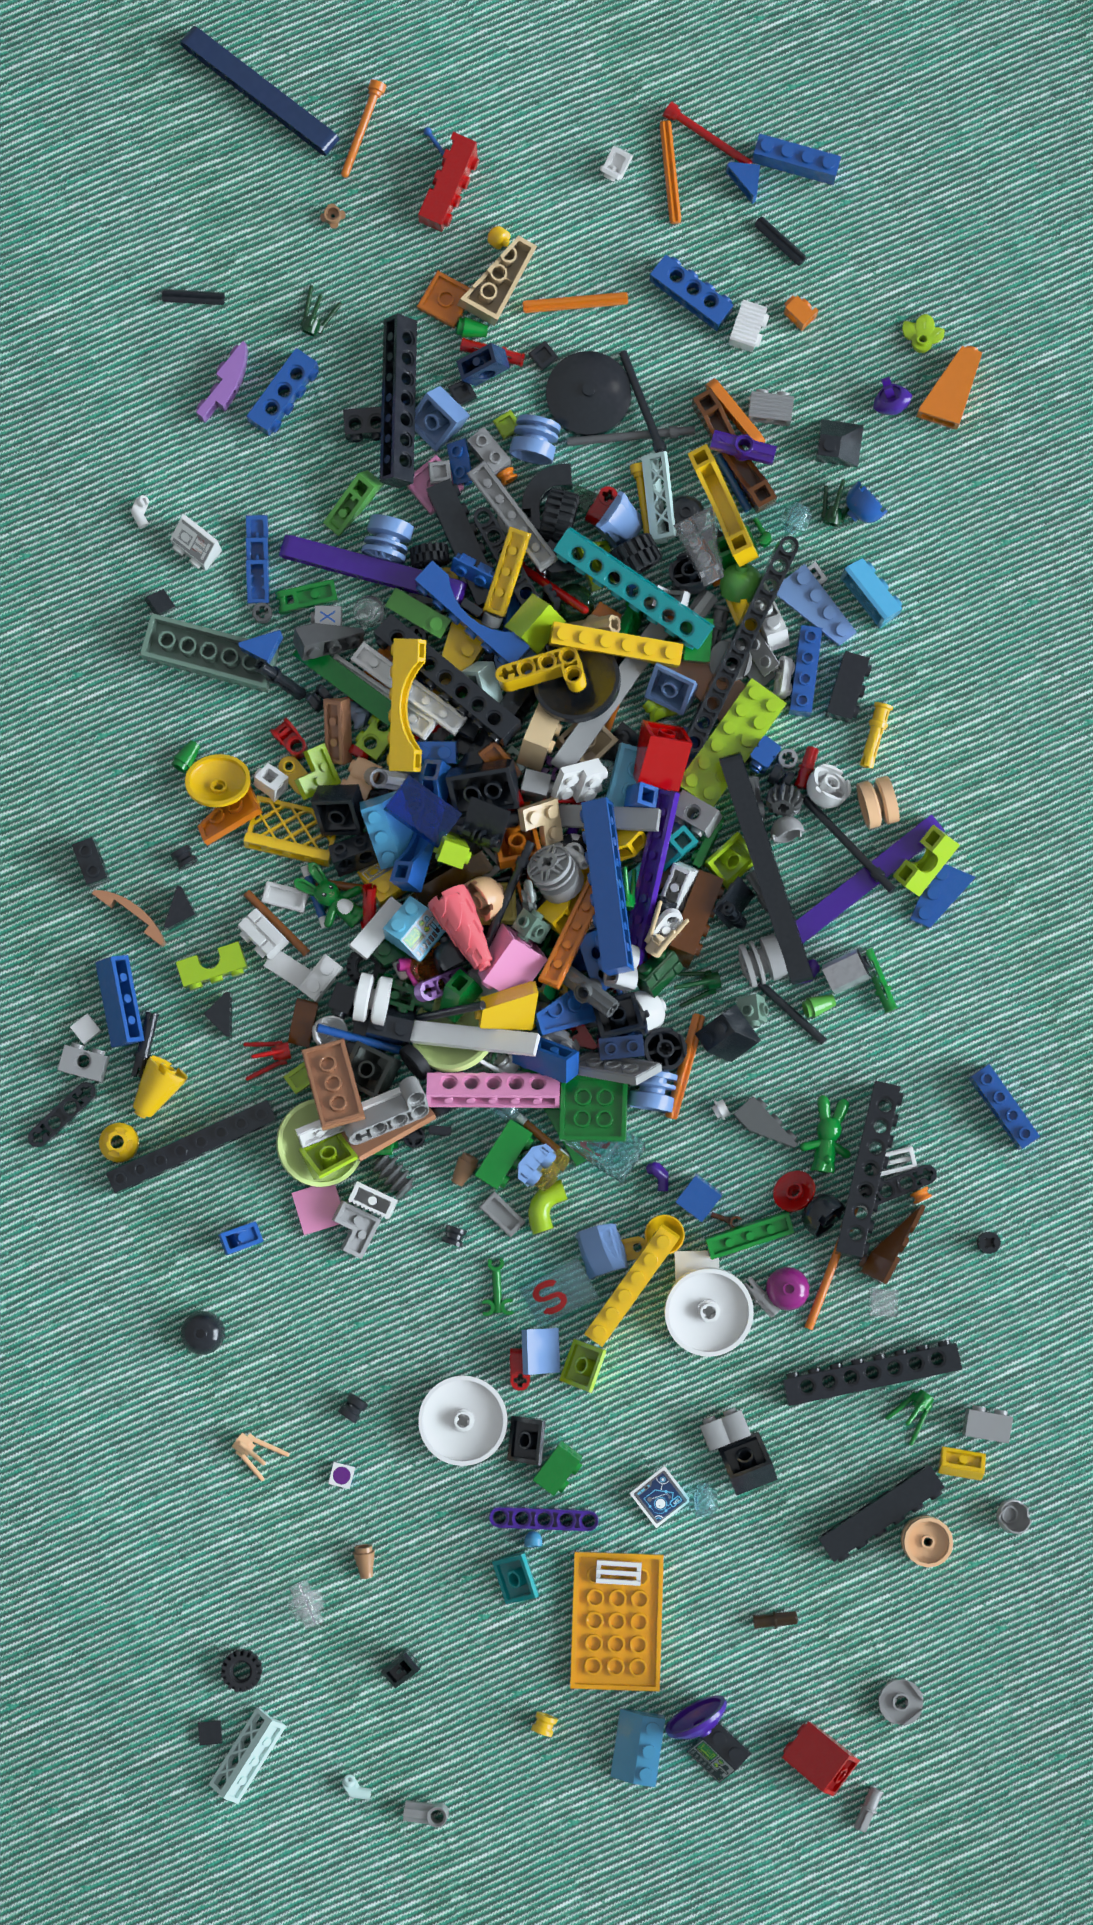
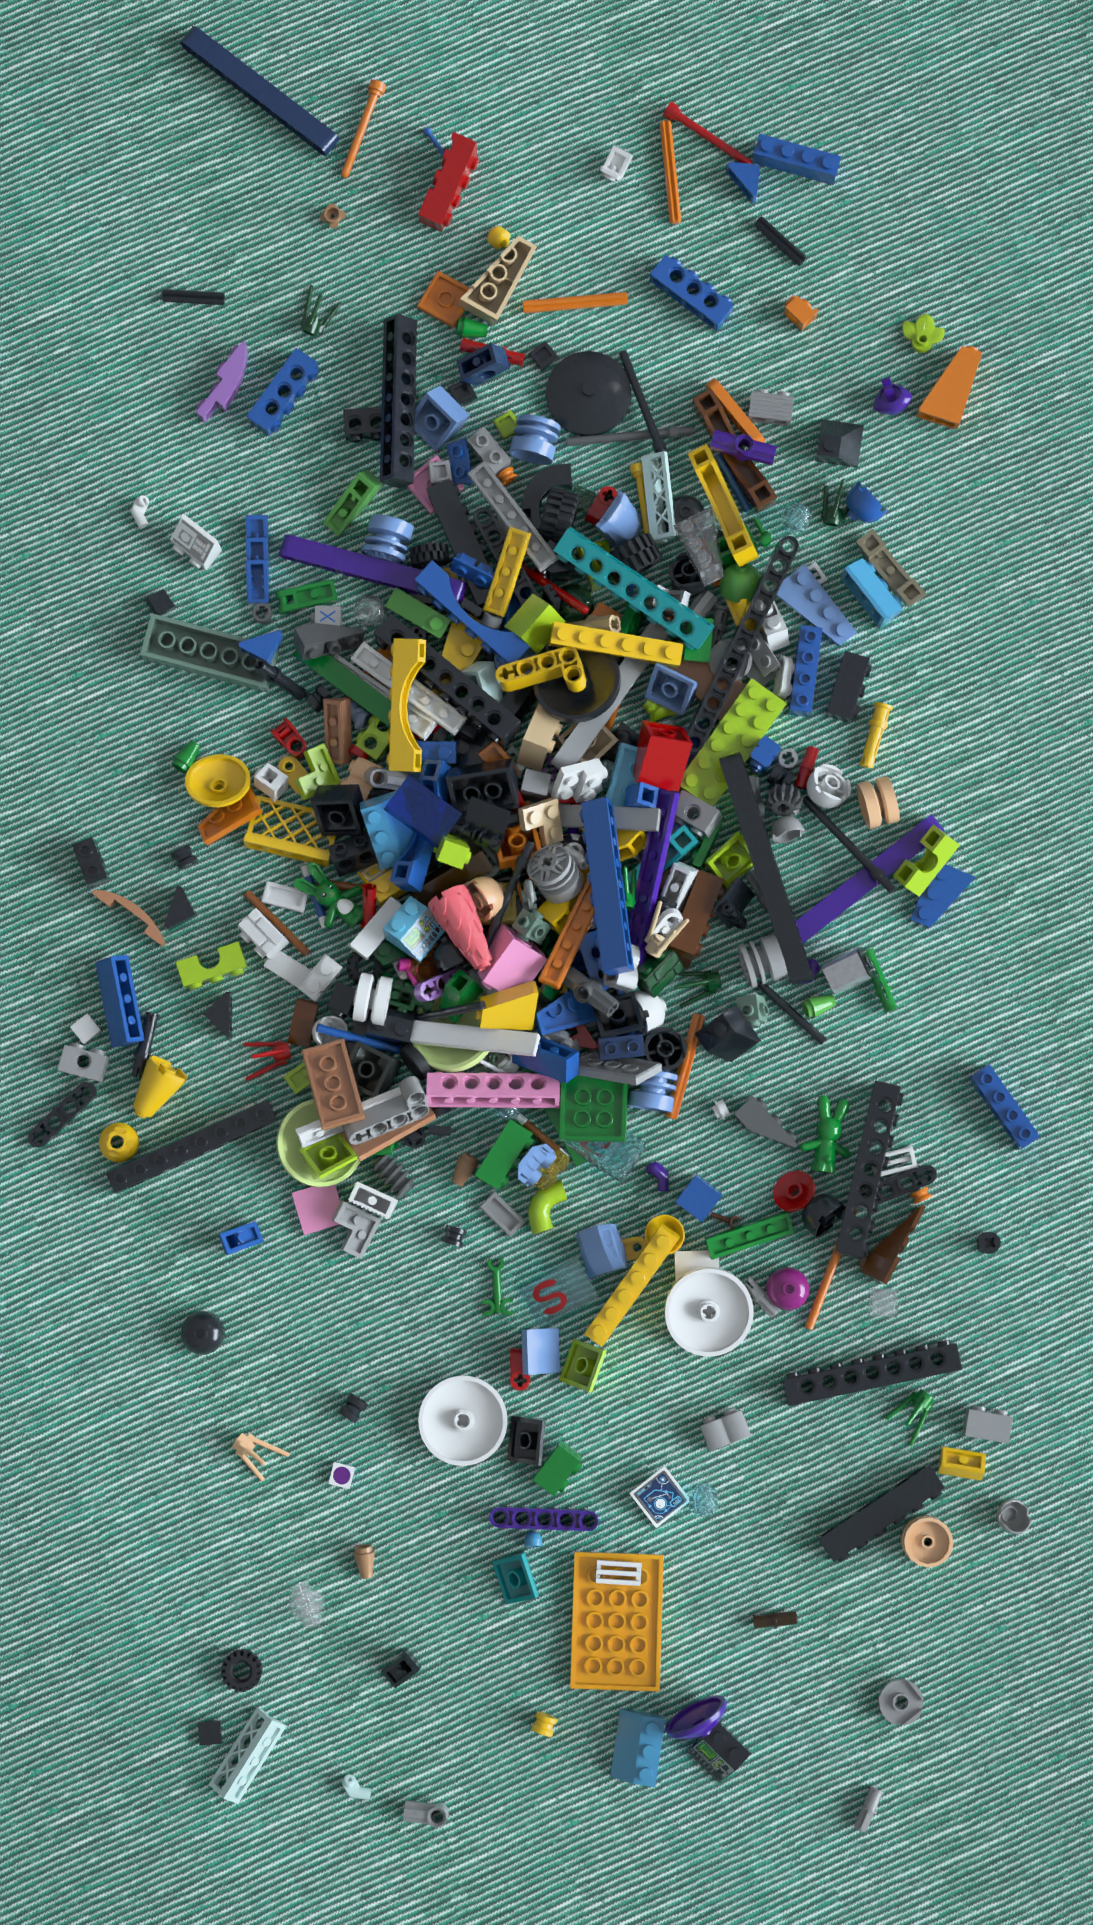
(747, 1463): black slope -> none
(748, 326): white brick -> none
(820, 1758): red slope -> none
(889, 569): none -> dark tan slope

